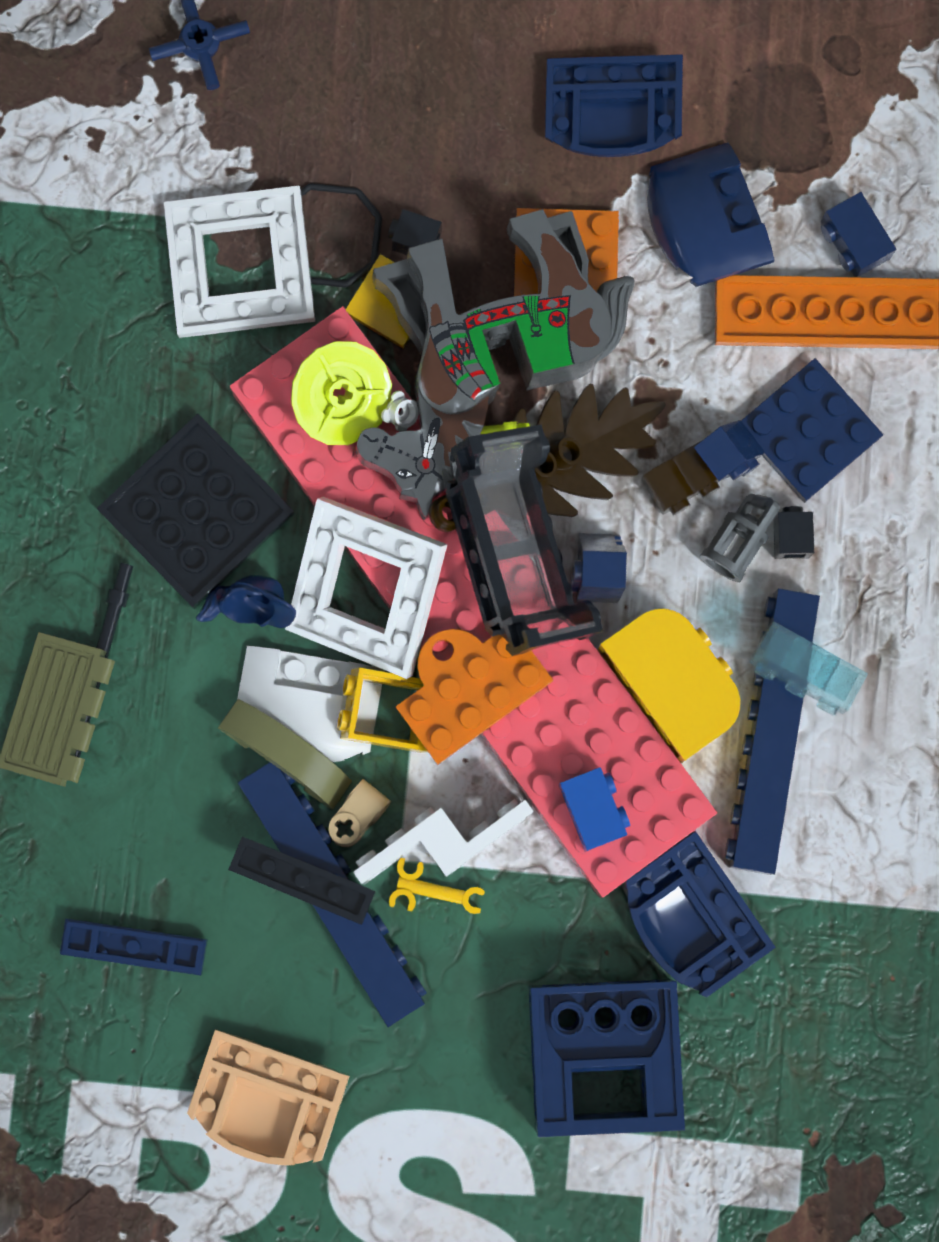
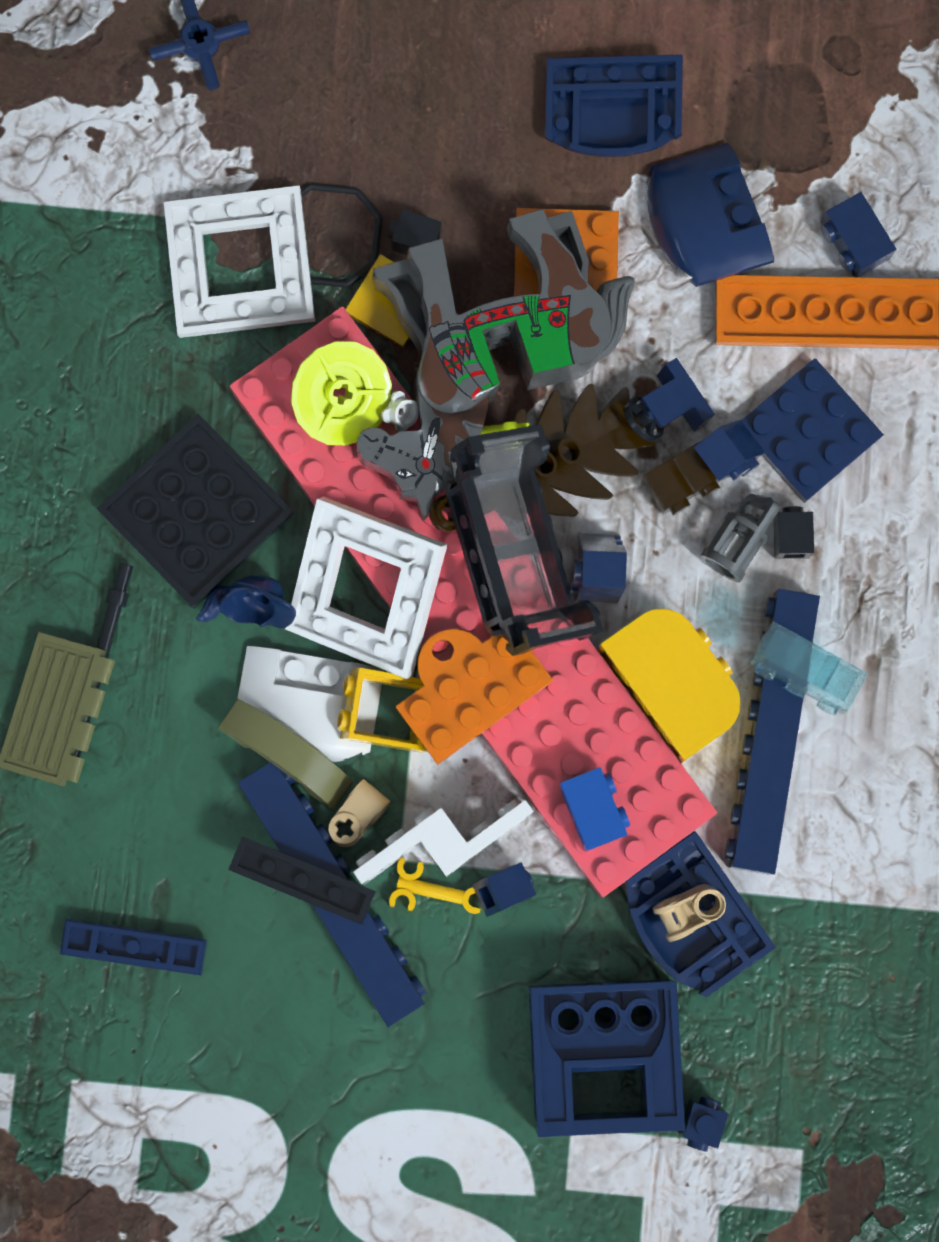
(266, 1101): light nougat slope -> none
(504, 889): none -> dark blue brick
(673, 399): none -> dark blue piece
(687, 911): none -> tan piece
(704, 1123): none -> dark blue brick

